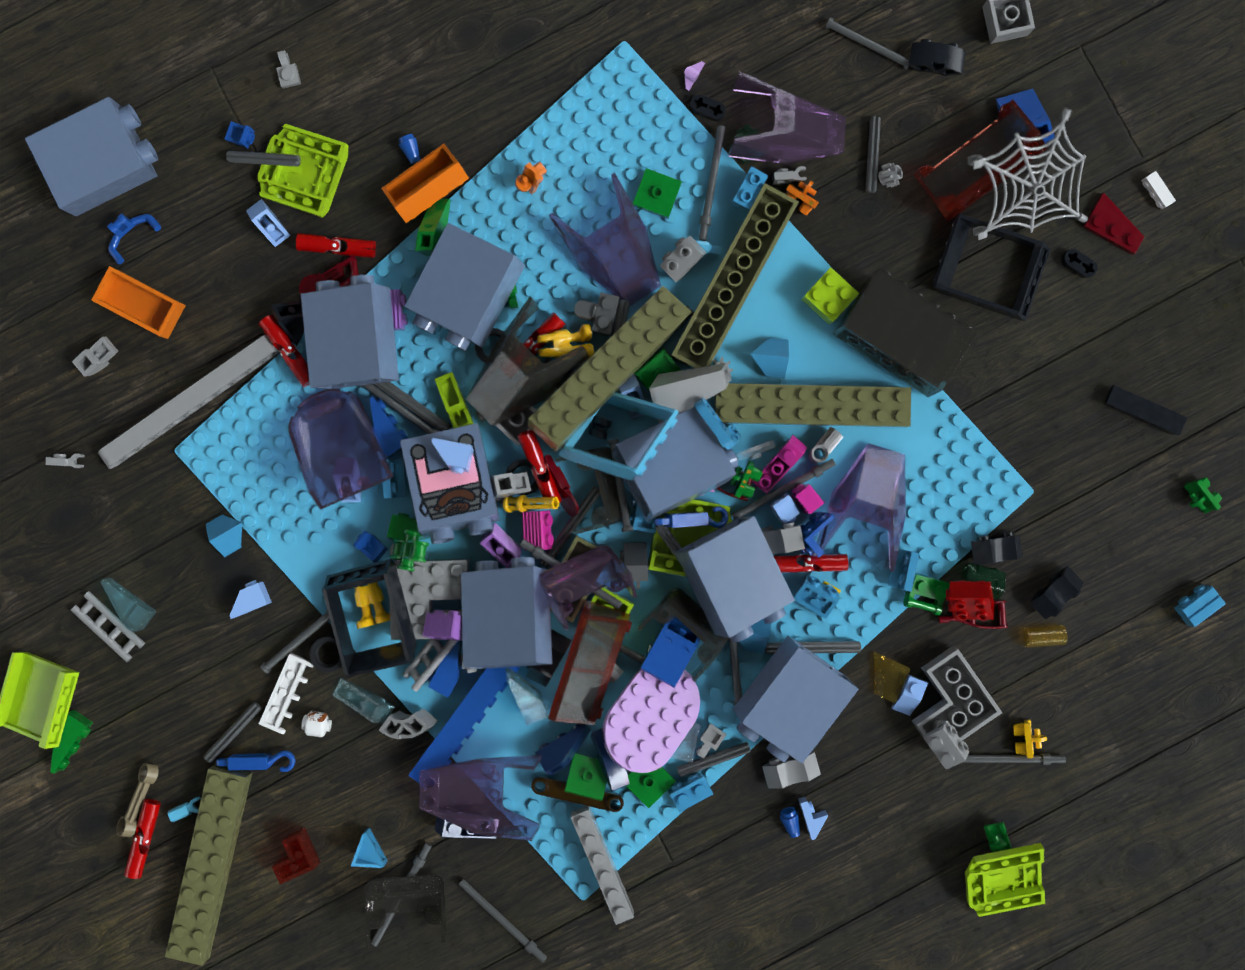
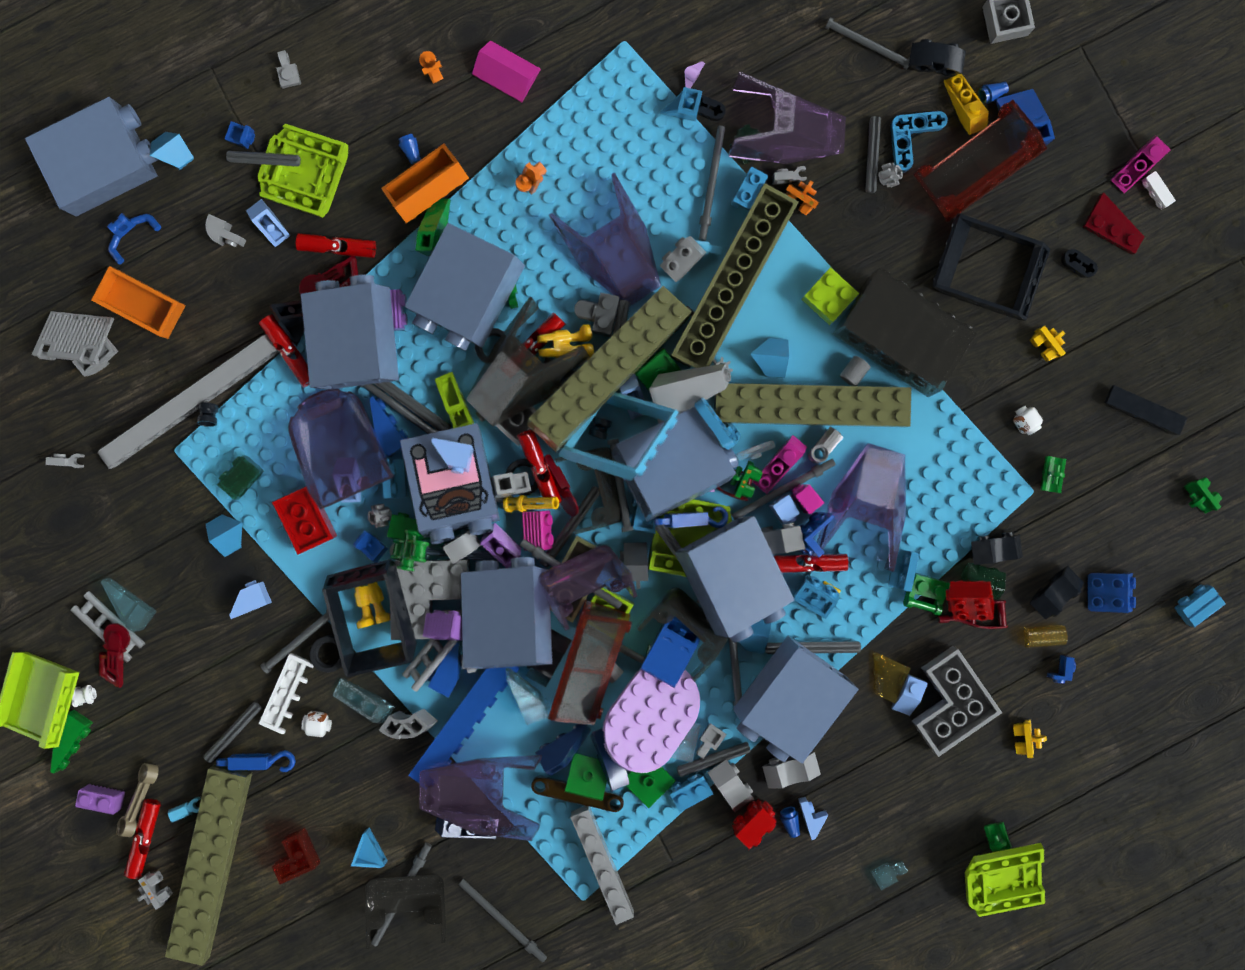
(72, 335): none -> light grey window
(83, 695): none -> white brick
(100, 799): none -> medium lavender brick
(116, 640): none -> dark red piece
(150, 890): none -> light grey hips
(171, 149): none -> slope
(207, 414): none -> black wheel
(220, 232): none -> light grey brick
(240, 477): none -> clear green brick
(304, 520): none -> red piece
(379, 515): none -> light grey gear
(431, 67): none -> orange hips
(461, 545): none -> light grey brick
(481, 555): none -> sand blue axle
(505, 71): none -> dark pink slope
(657, 193): green plate -> none
(684, 105): none -> dark azure slope
(730, 785): none -> light grey brick
(754, 823): none -> red brick
(855, 371): none -> light grey piece
(886, 875): none -> clear light blue plate
(905, 133): none -> dark azure beam
(947, 745): light grey bracket -> none
(967, 104): none -> yellow slope
(990, 92): none -> blue cone
(1027, 420): none -> white head
(1035, 186): light grey animal -> none
(1043, 758): dark grey bar -> none
(1051, 340): none -> yellow hips
(1053, 474): none -> green hips
(1066, 668): none -> blue bracket
(1111, 592): none -> blue bracket
(1140, 163): none -> dark pink slope

